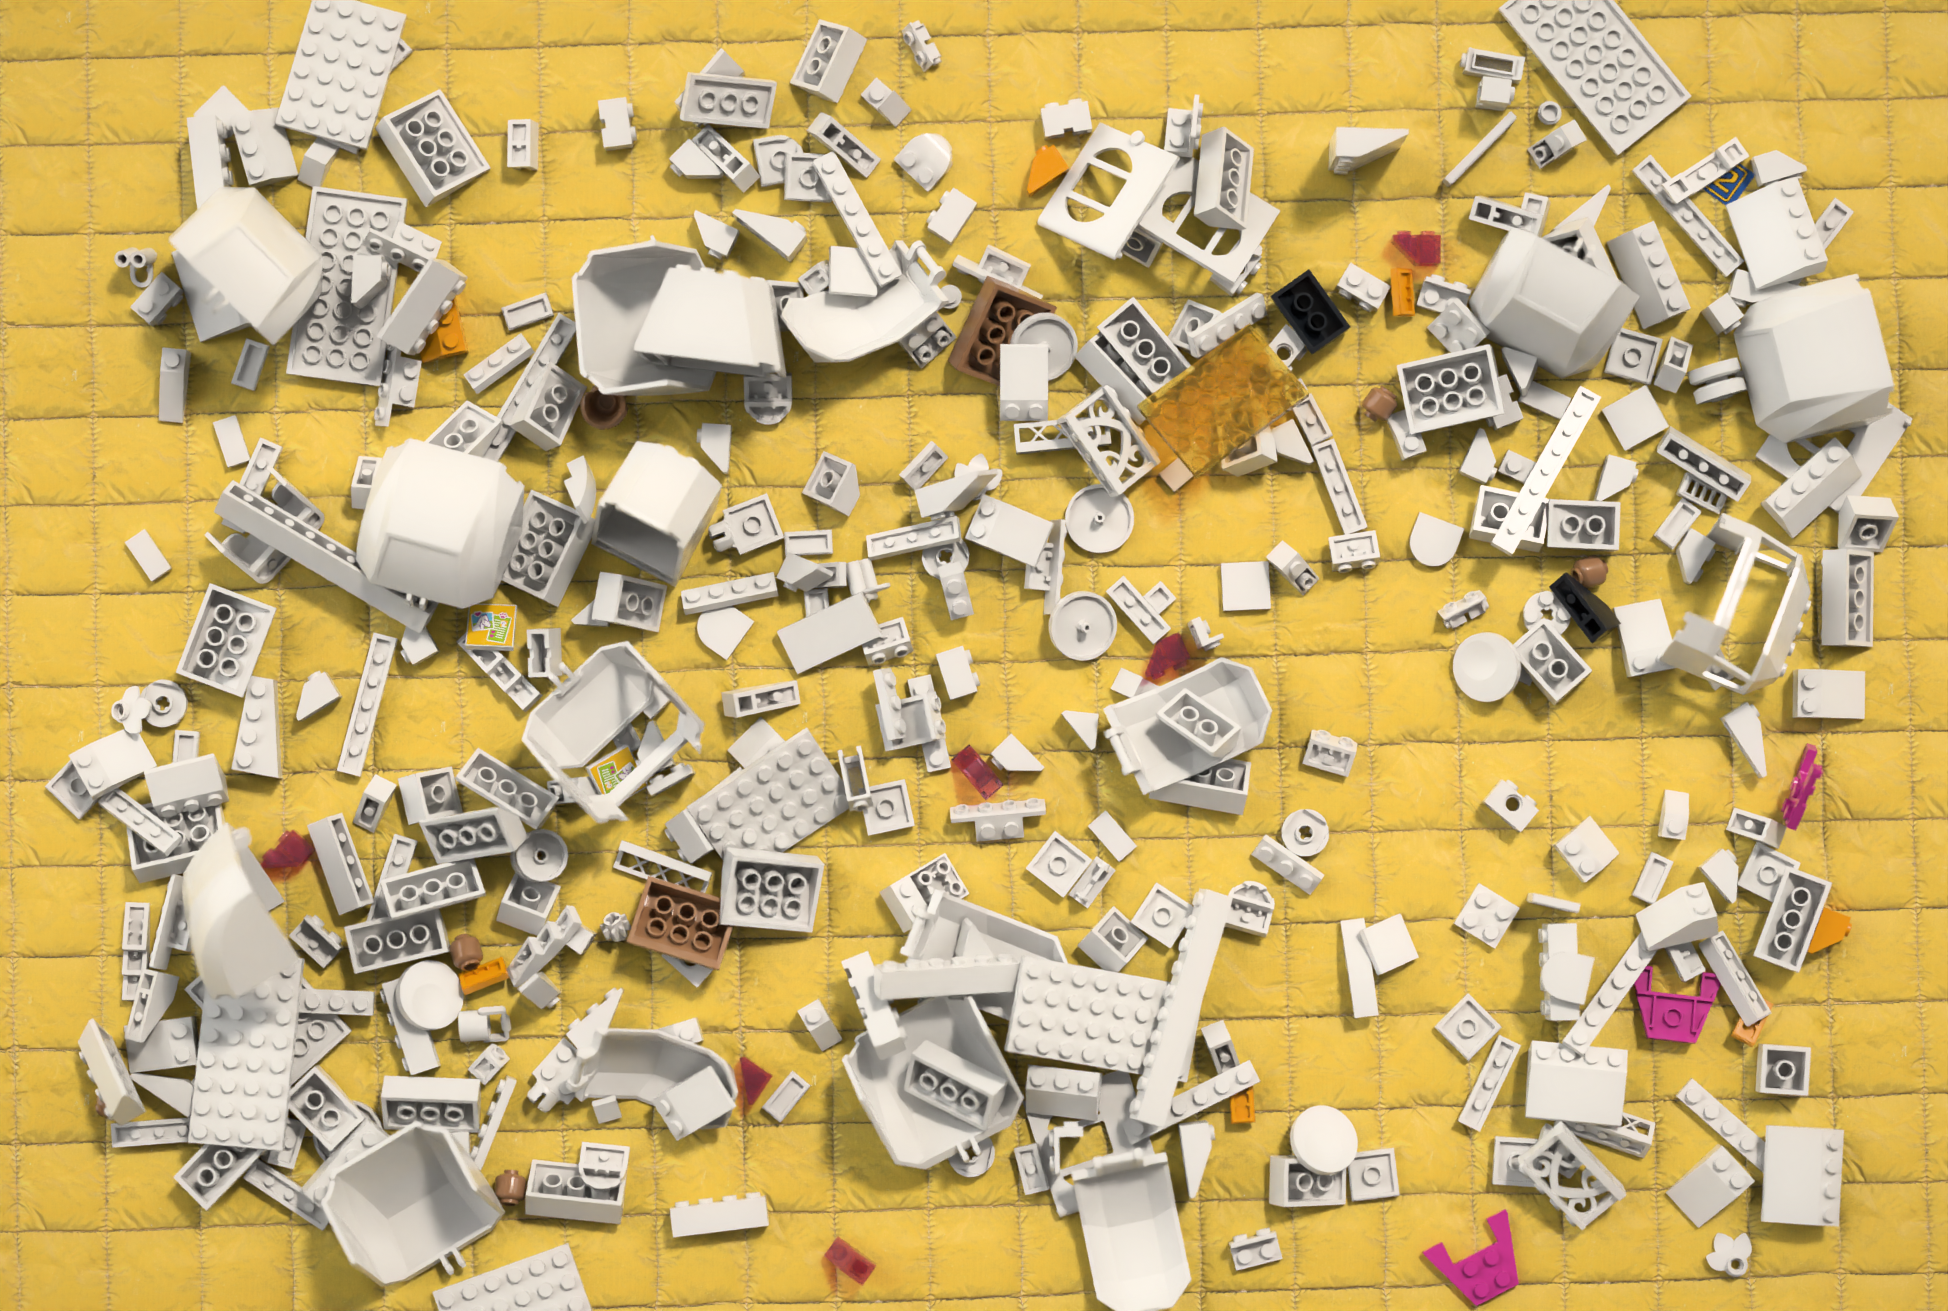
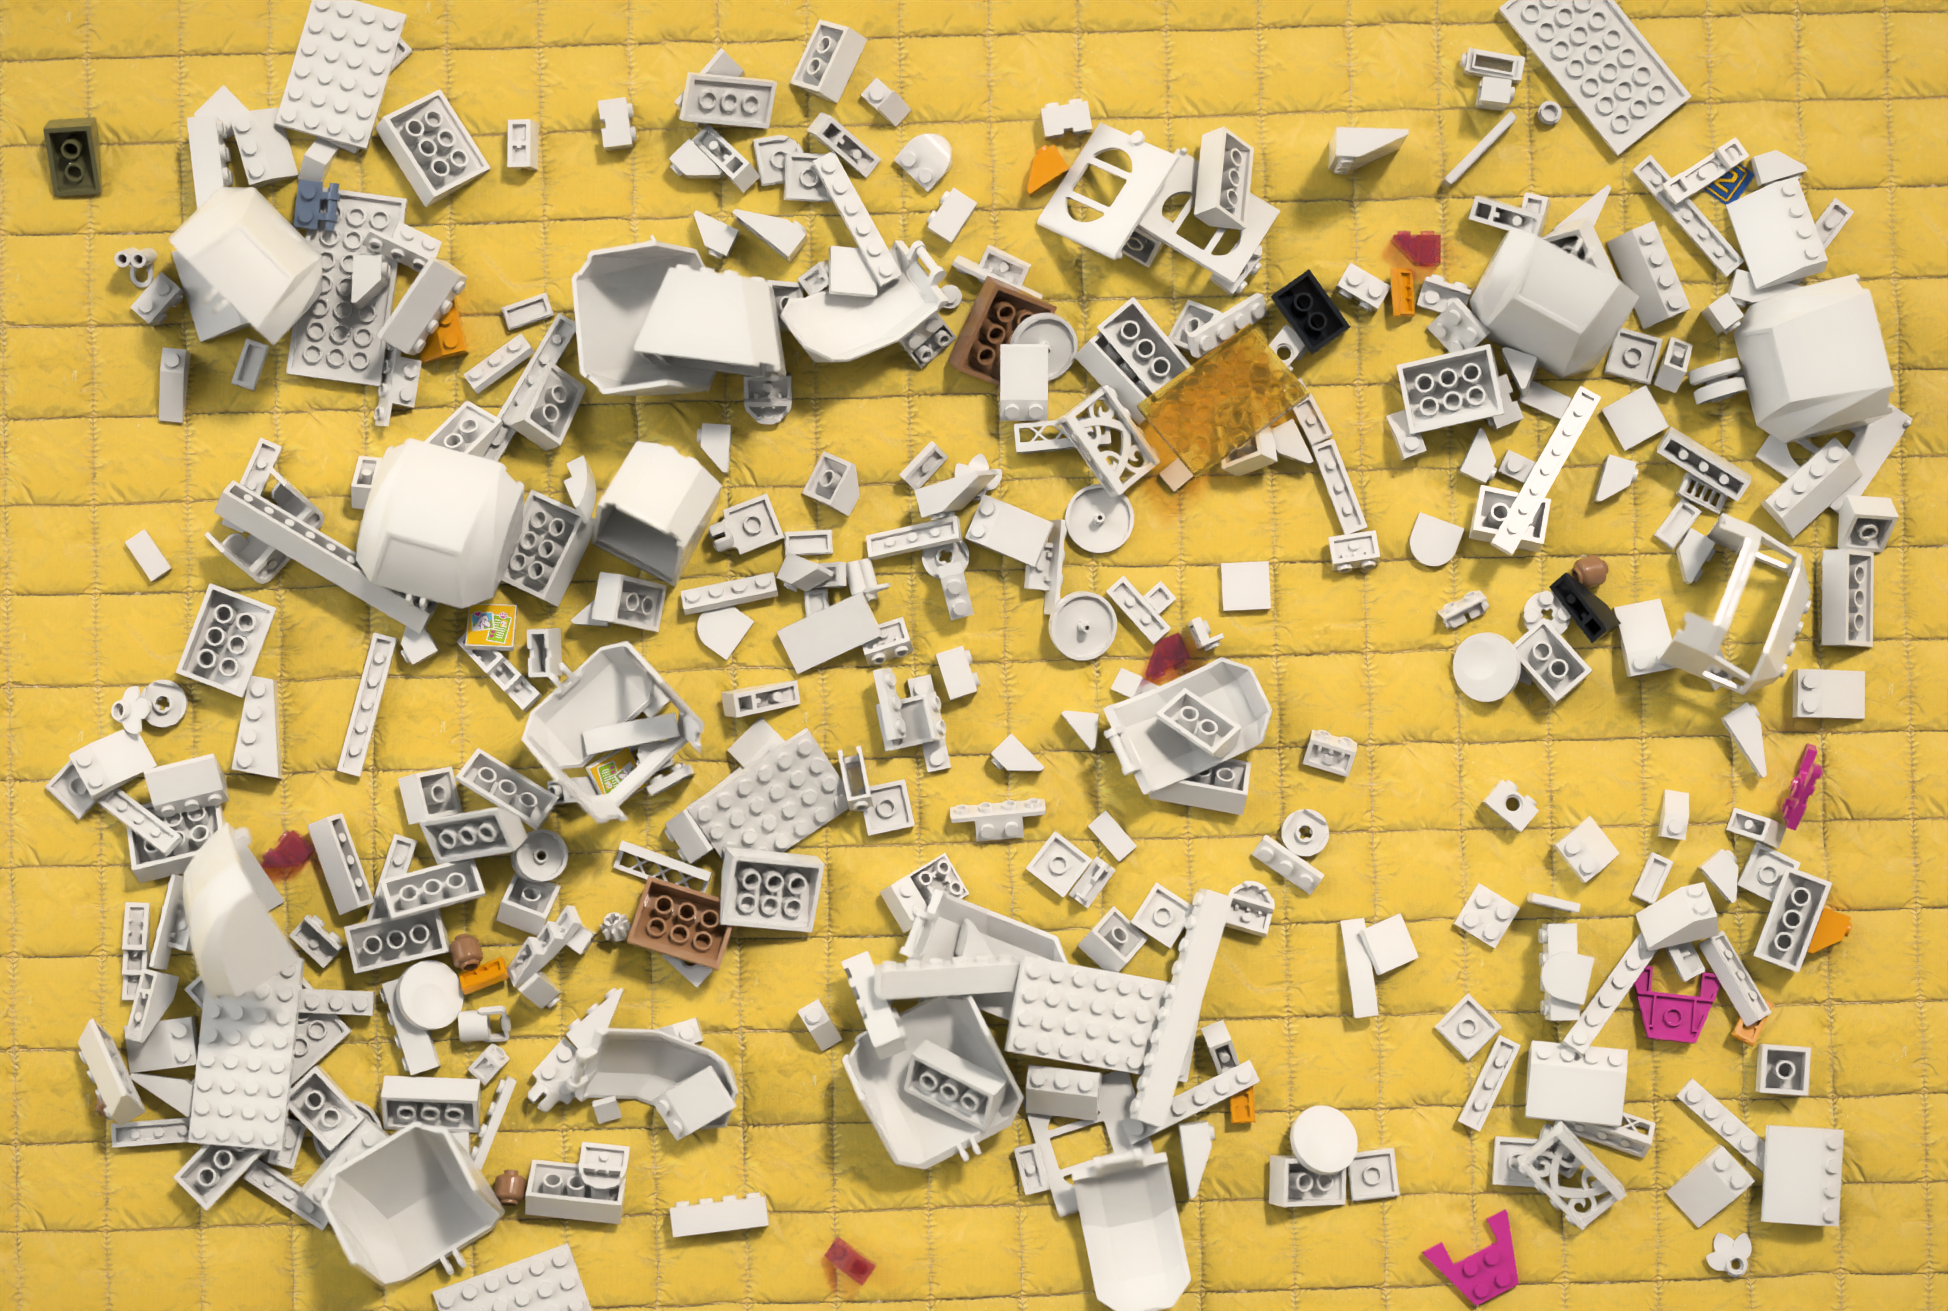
(74, 156): none -> olive slope
(185, 745): white tile -> none
(231, 441): white tile -> none
(309, 205): none -> sand blue plate
(316, 695): white slope -> none
(374, 803): white slope -> none
(602, 409): medium nougat hair -> none
(631, 733): none -> white slope
(754, 1078): clear pink slope -> none
(786, 1096): white tile -> none
(915, 37): white hinge -> none
(977, 772): clear pink slope -> none
(978, 1164): white plate -> none
(1069, 1129): white bracket -> none
(1183, 129): white bracket -> none
(1255, 1249): white bracket -> none
(1292, 567): white slope -> none
(1379, 404): medium nougat head -> none
(1557, 144): white slope -> none
(1583, 525): white slope -> none

